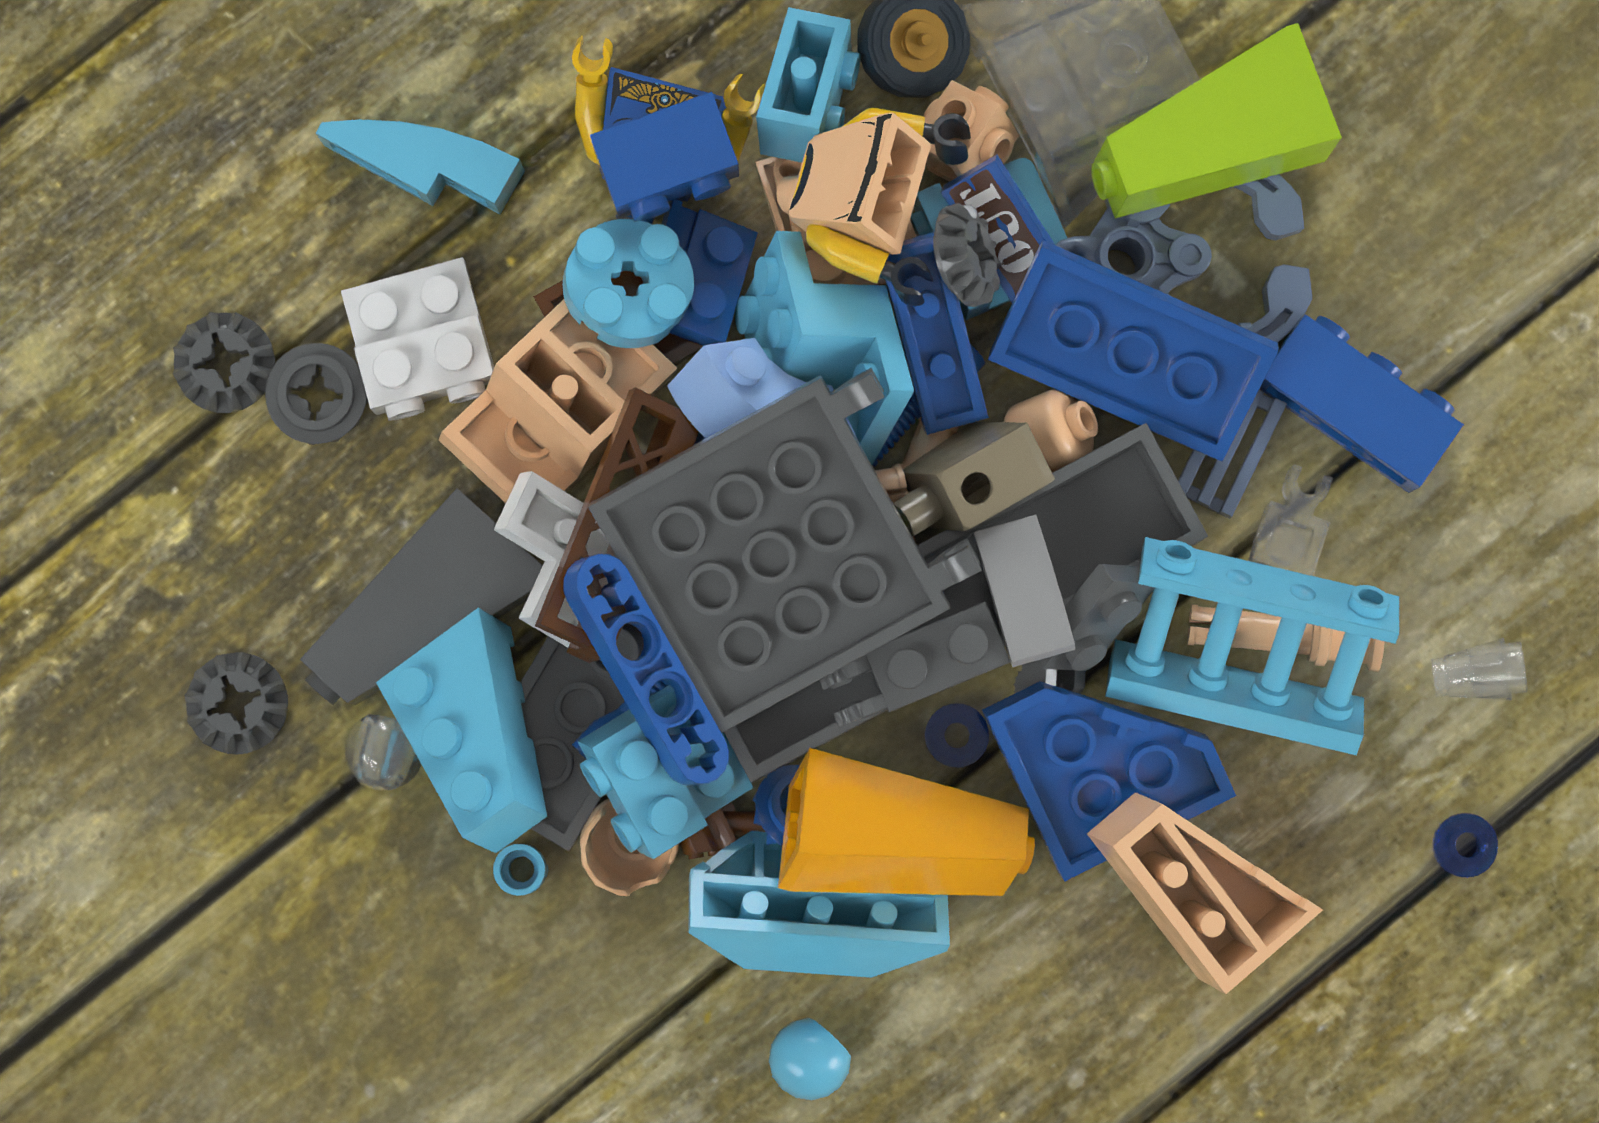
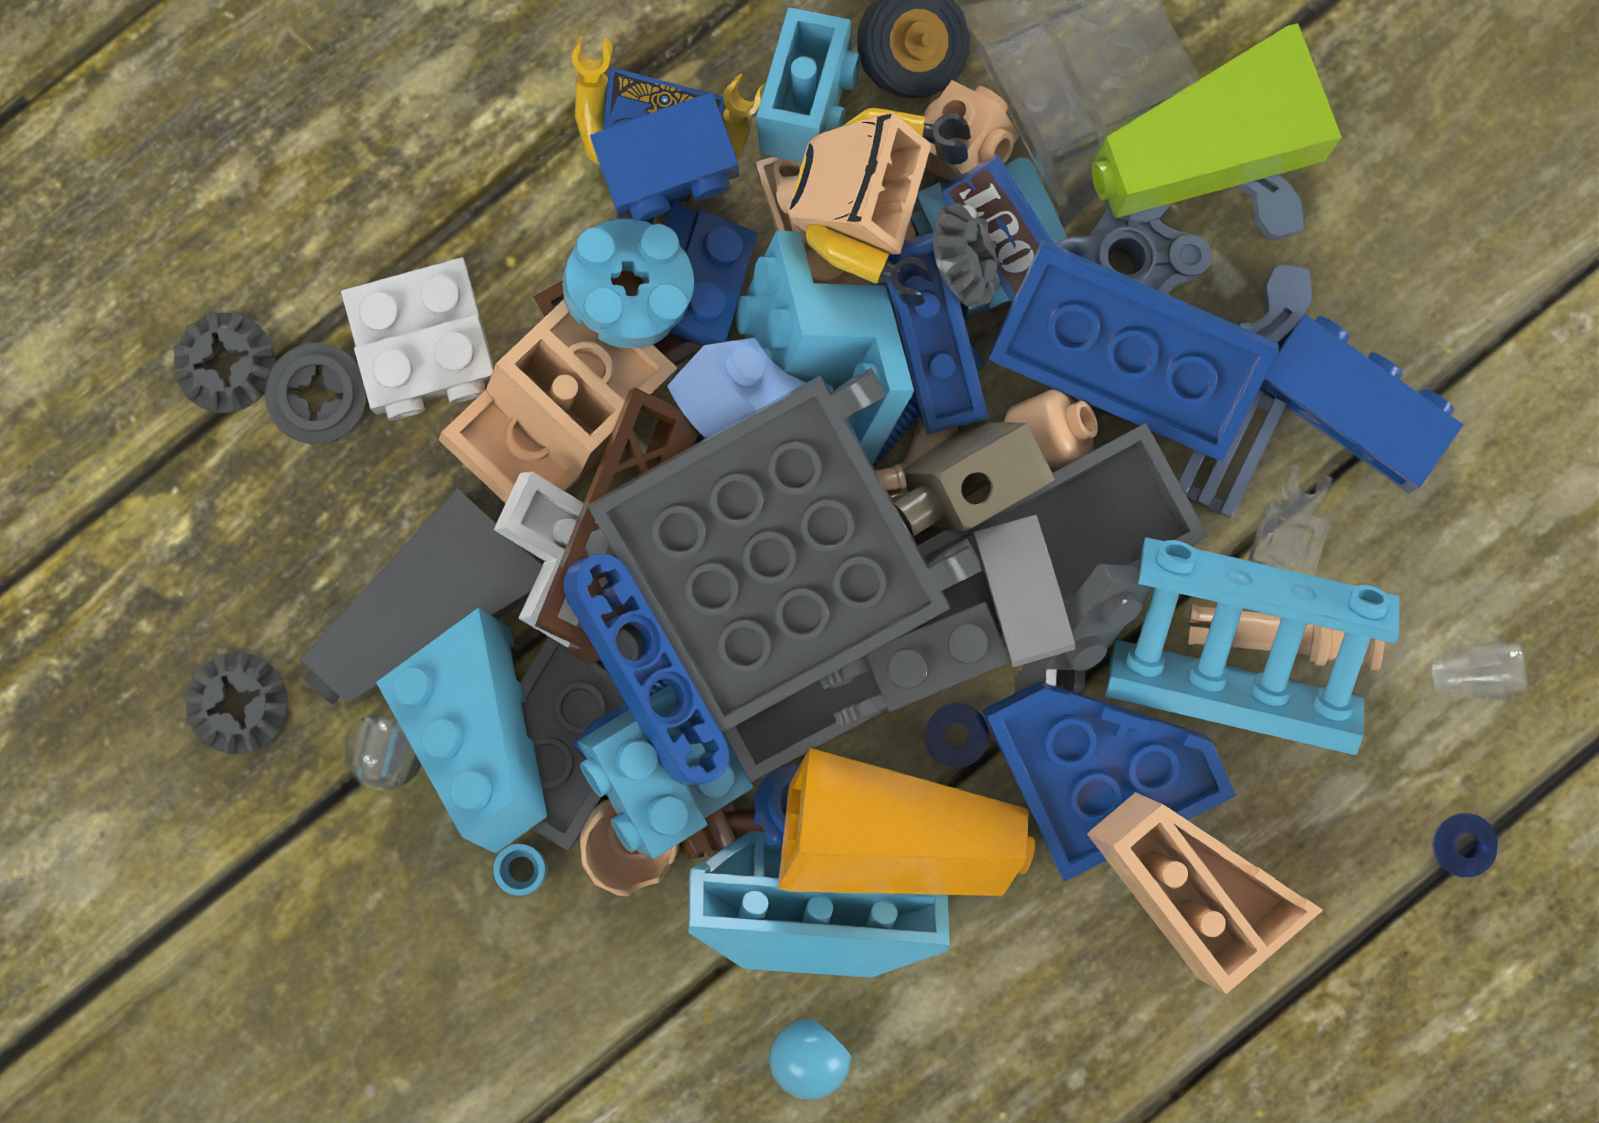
(426, 159): medium azure slope -> none

